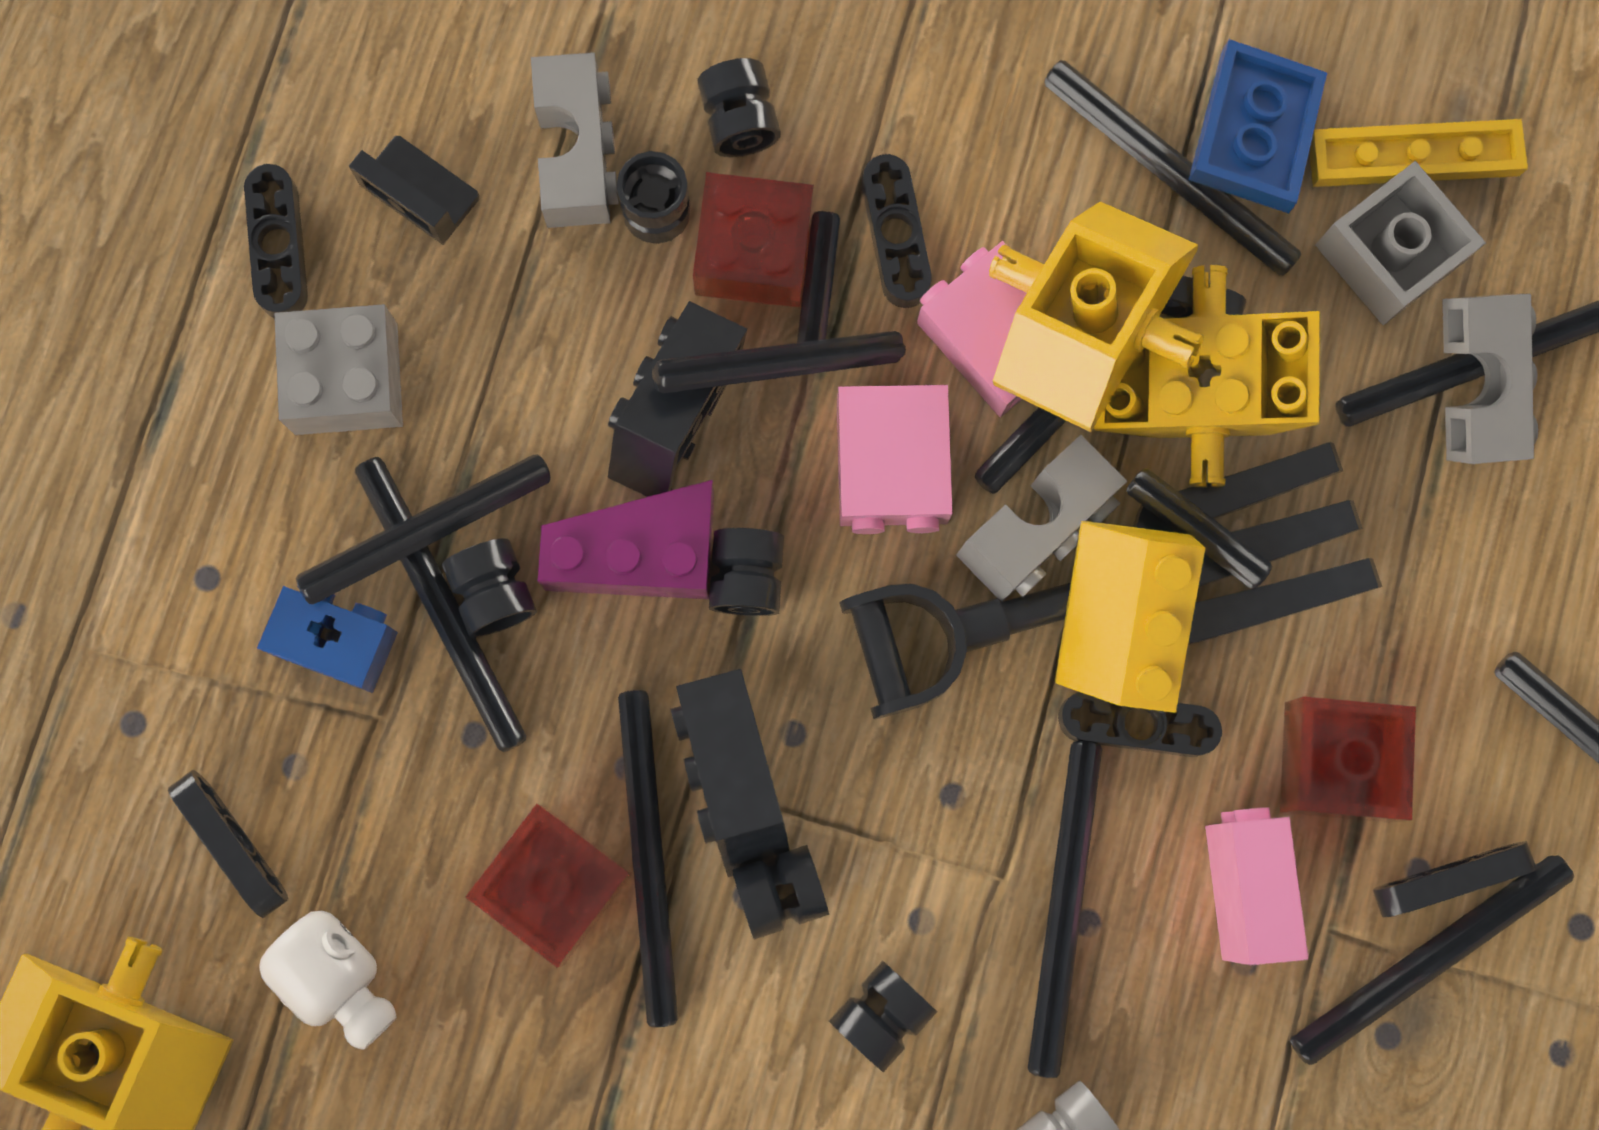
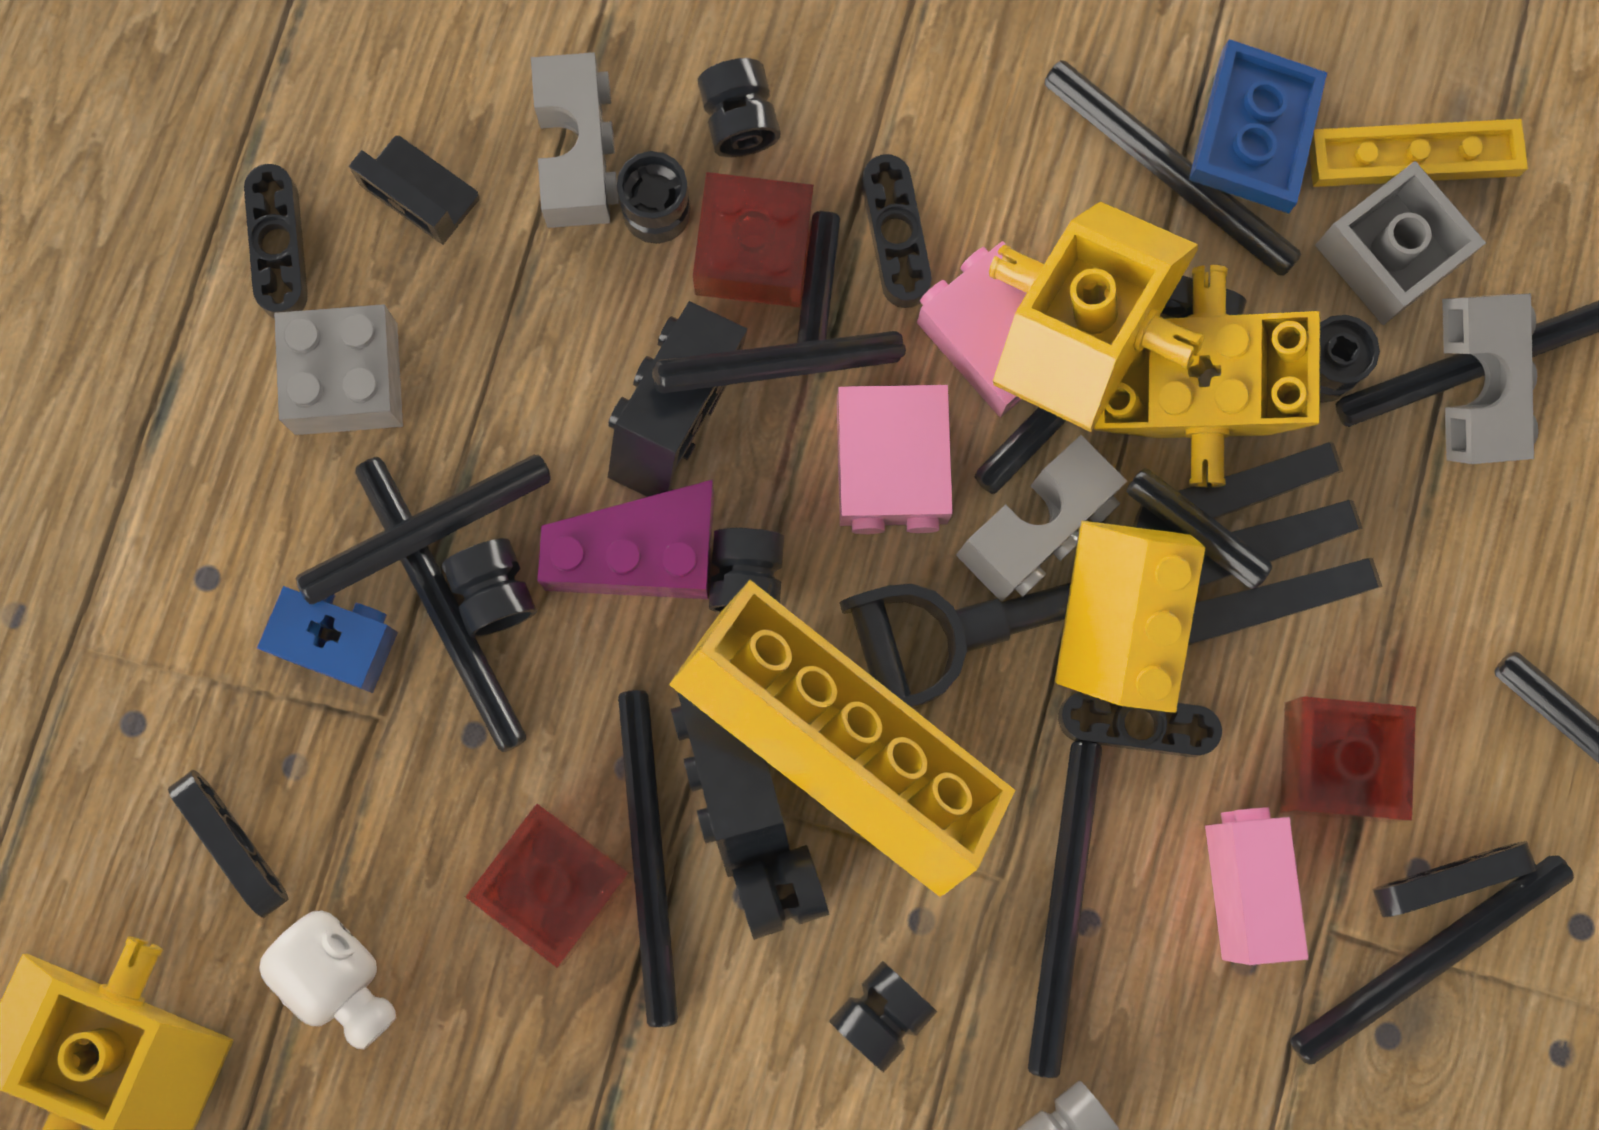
(845, 739): none -> yellow brick
(1346, 355): none -> black wheel

